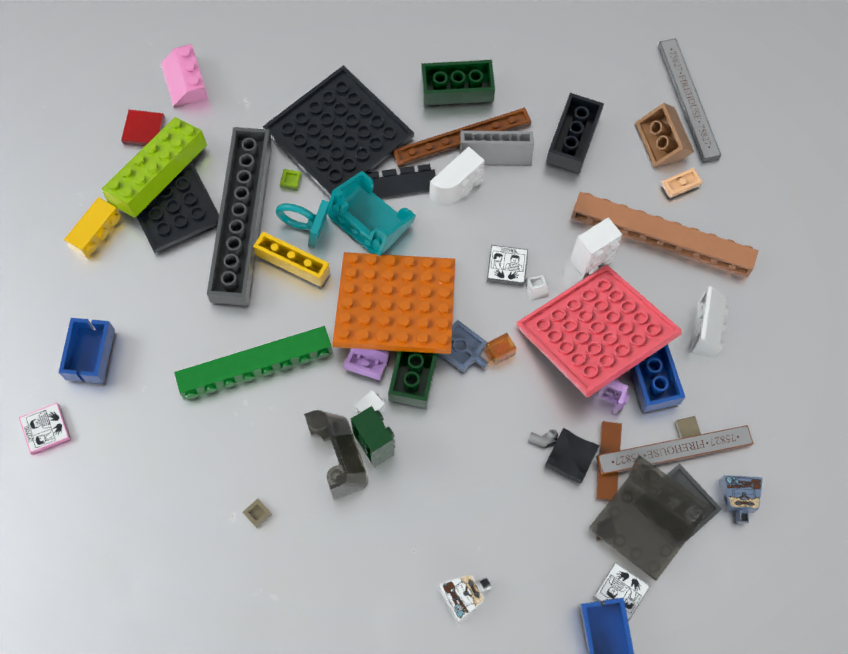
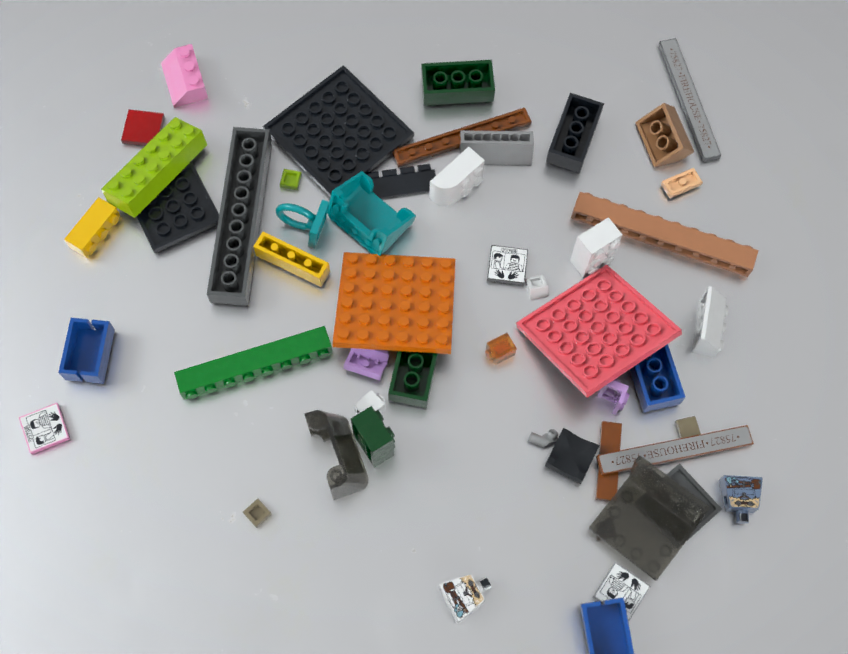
(465, 347): sand blue plate -> none

